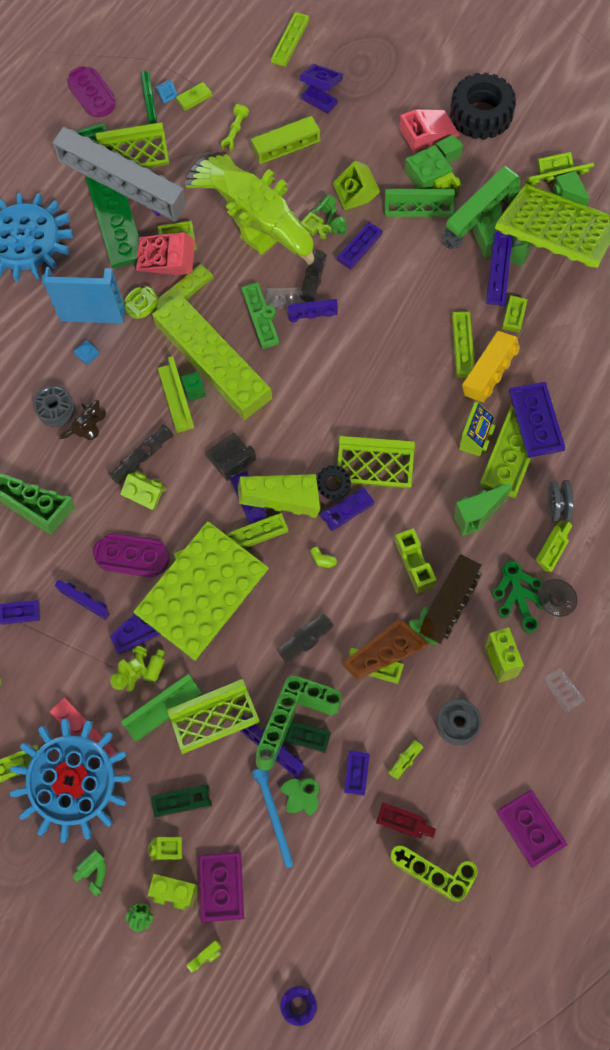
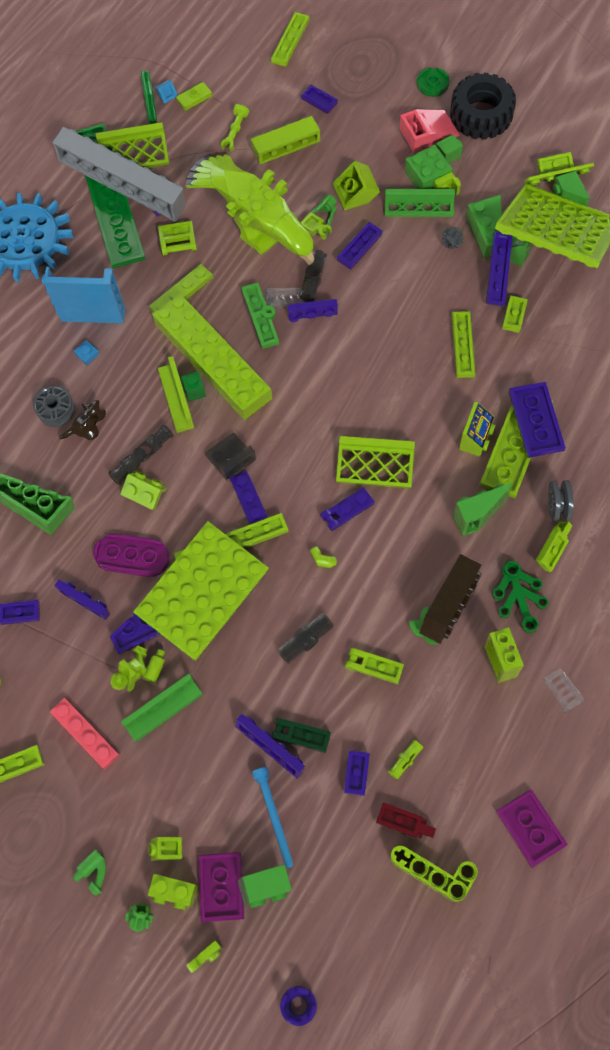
(63, 769): dark azure gear -> none
(91, 91): magenta tile -> none
(140, 302): lime tile -> none
(166, 254): coral slope -> none
(180, 801): dark green plate -> none
(208, 705): lime fence -> none
(264, 885): none -> bright green brick
(281, 492): lime wedge -> none
(285, 714): bright green beam -> none
(299, 798): bright green plate -> none
(321, 77): dark purple plate -> none
(333, 471): black tyre -> none
(339, 225): bright green tile -> none
(385, 649): dark orange wing -> none
(411, 555): lime arch -> none
(433, 82): none -> green tile
(467, 713): dark grey wheel -> none
(491, 366): yellow brick -> none
(502, 186): bright green beam -> none
(562, 592): clear smoke dish -> none

